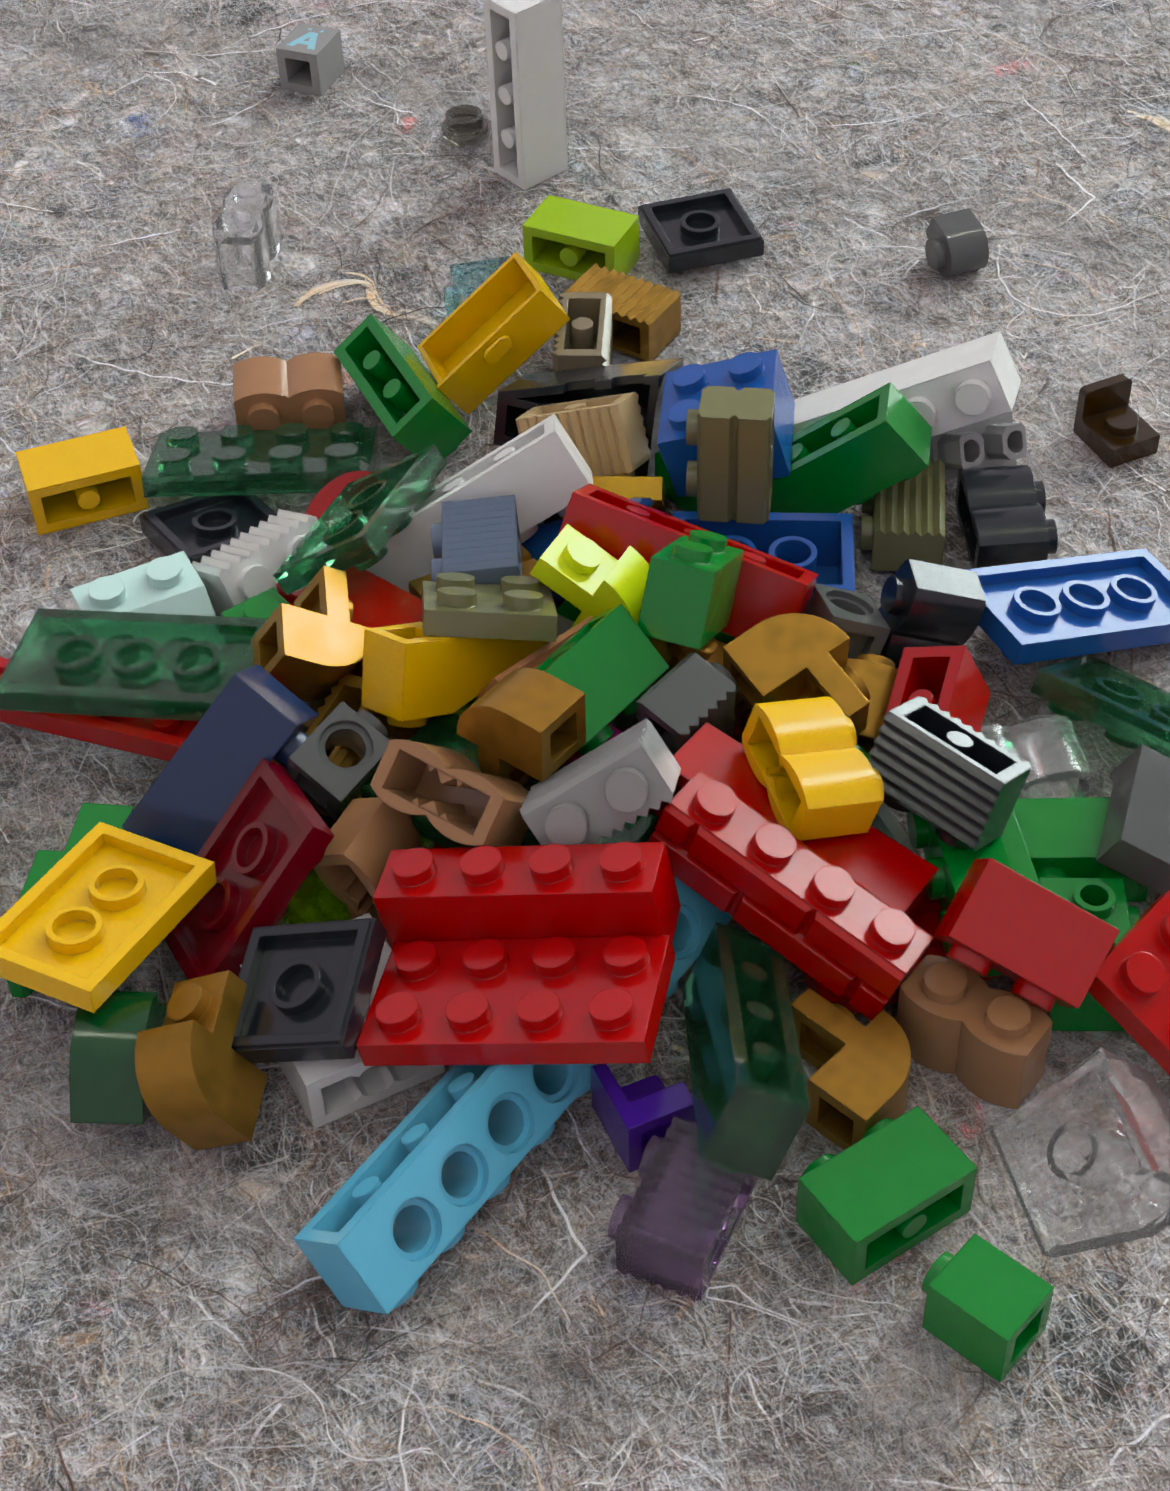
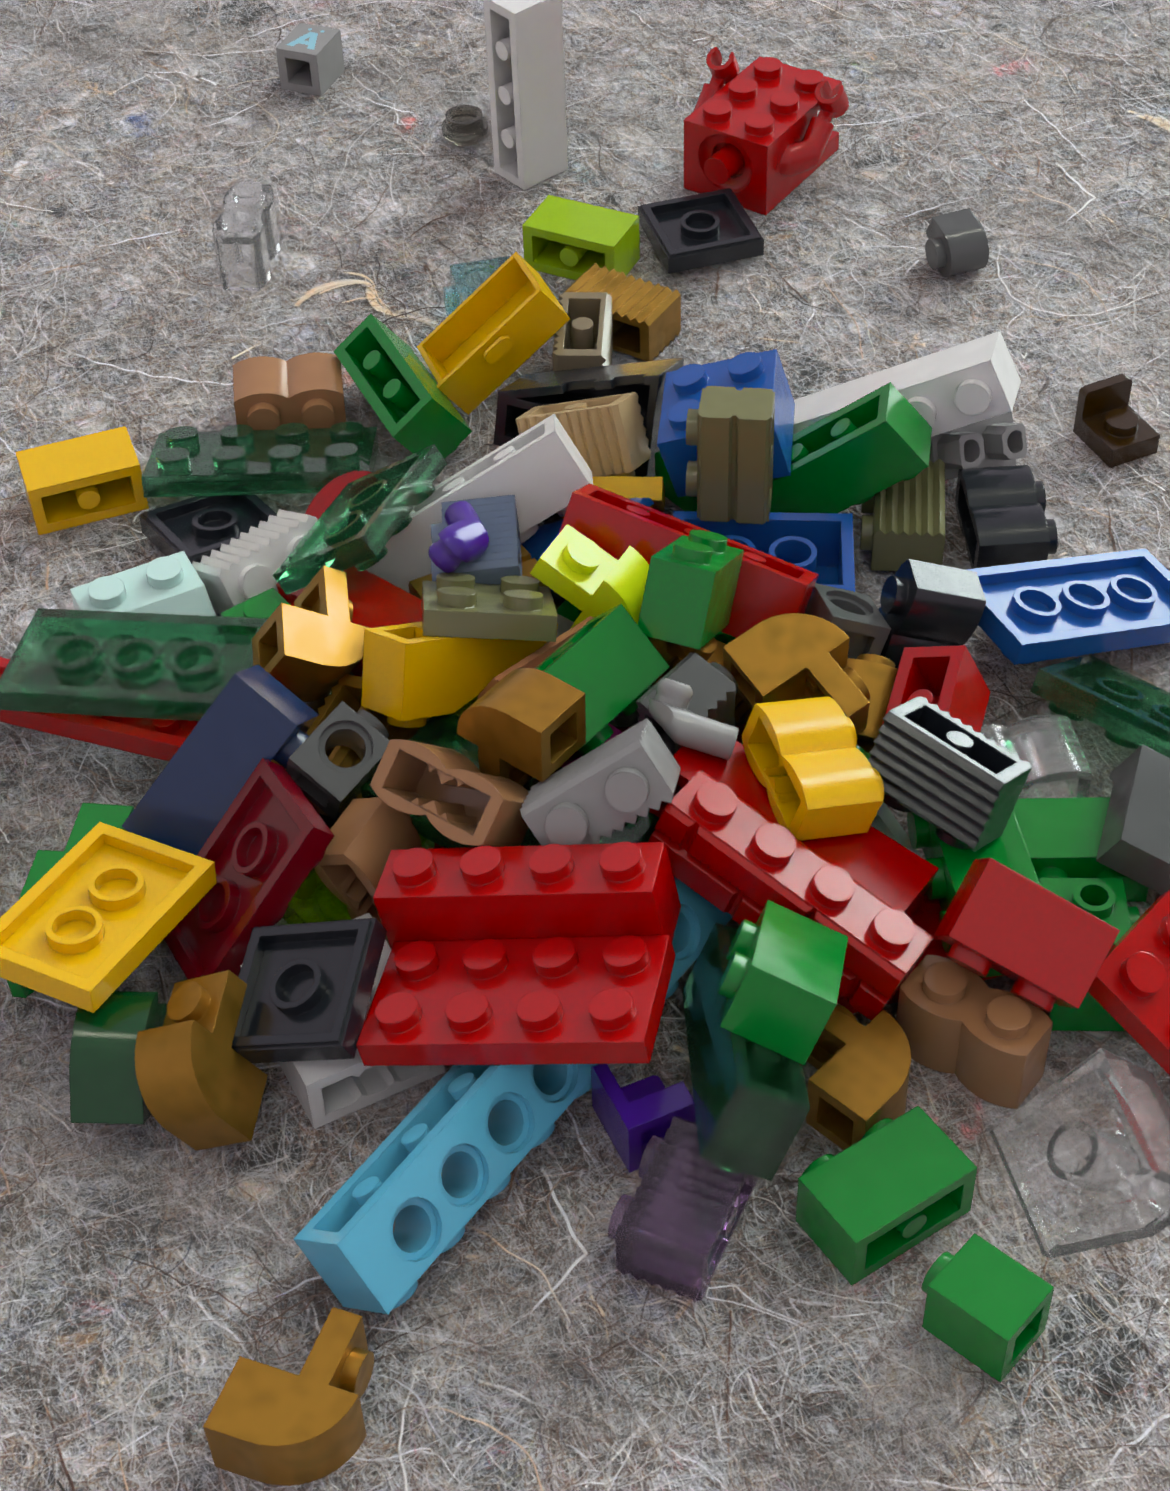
(294, 1425): none -> pearl gold brick
(461, 540): none -> dark purple arm
(686, 727): none -> light grey arm
(760, 129): none -> red torso
(782, 981): none -> green brick

